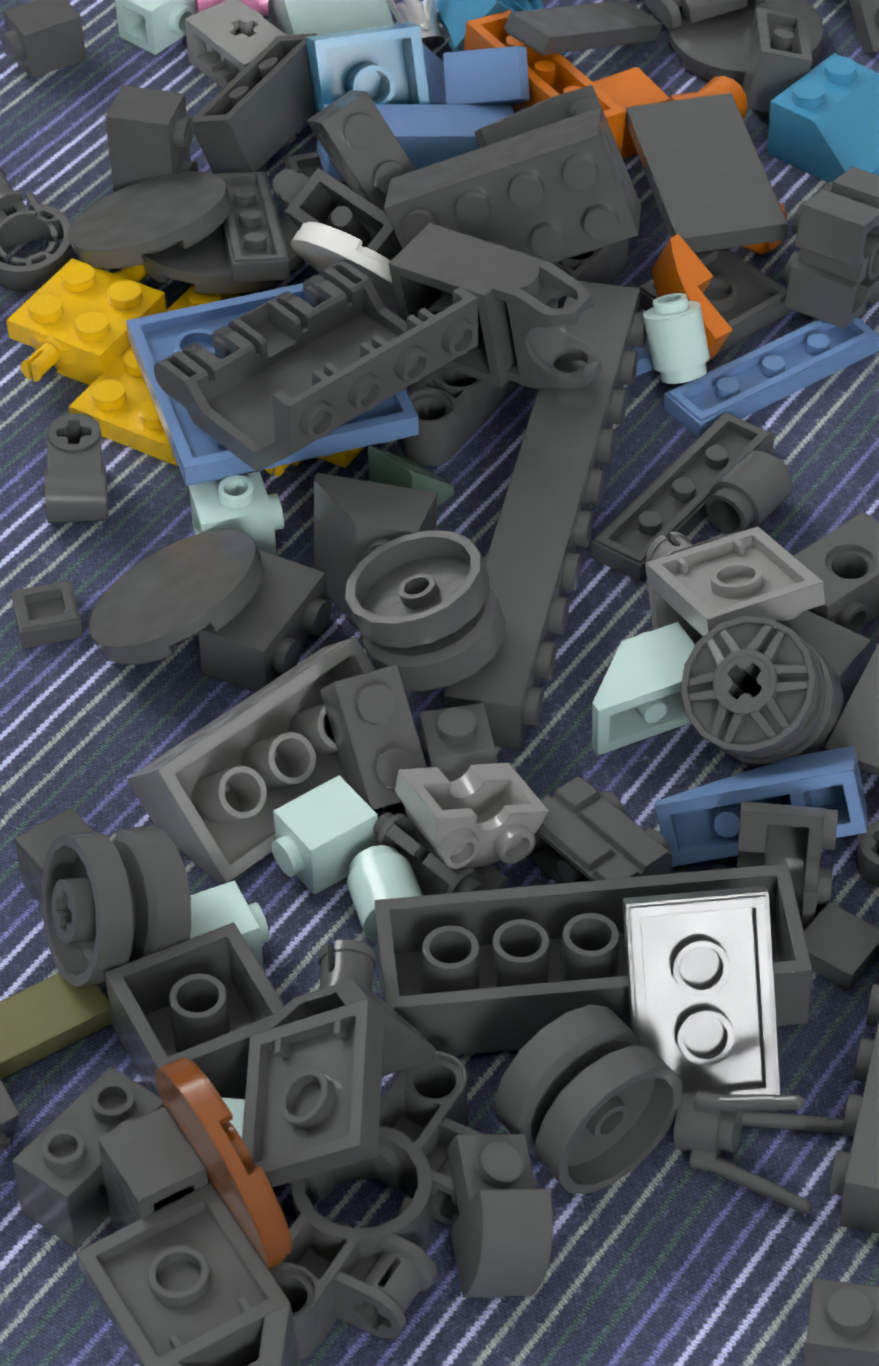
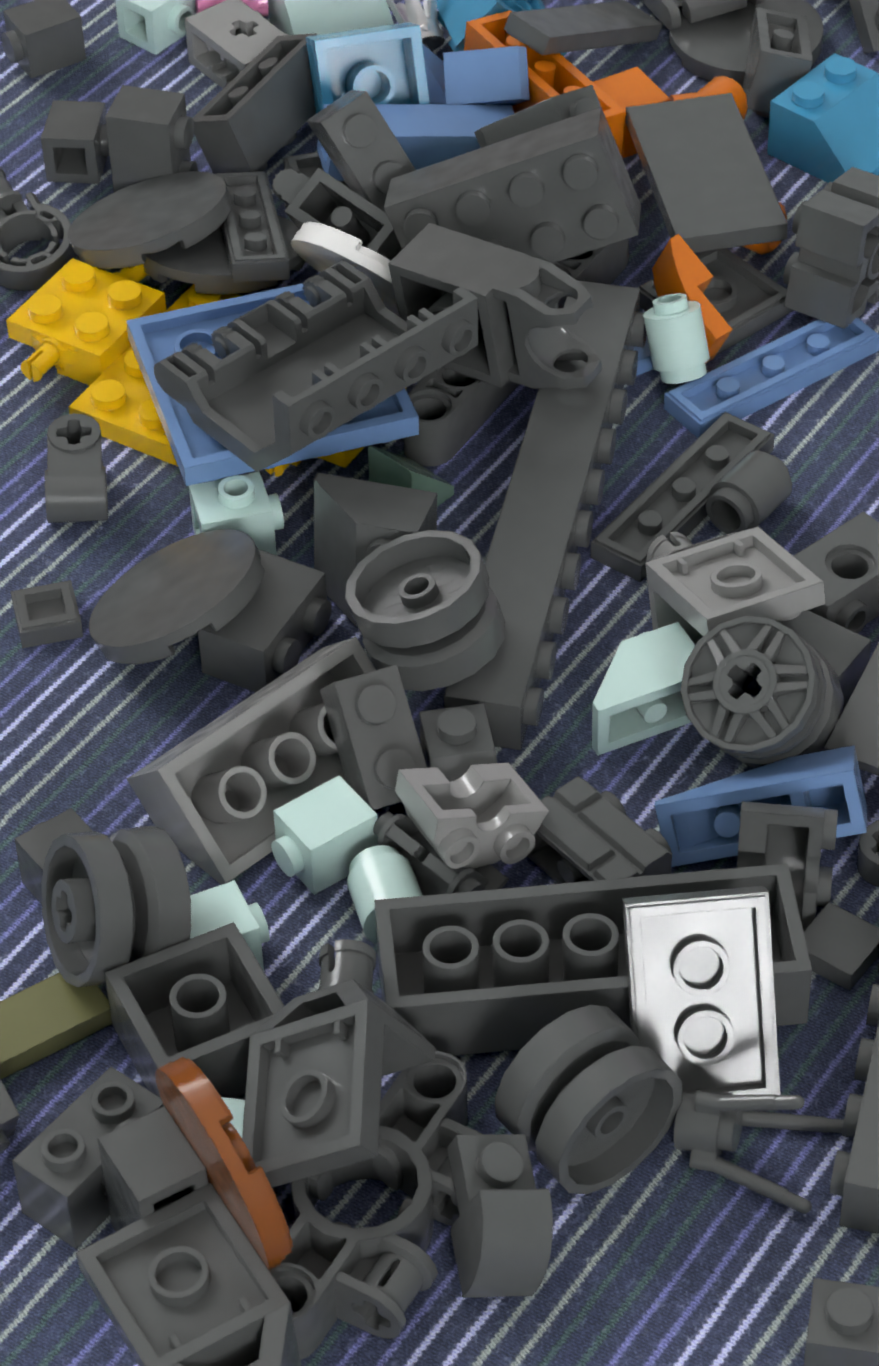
(75, 142): none -> dark grey brick

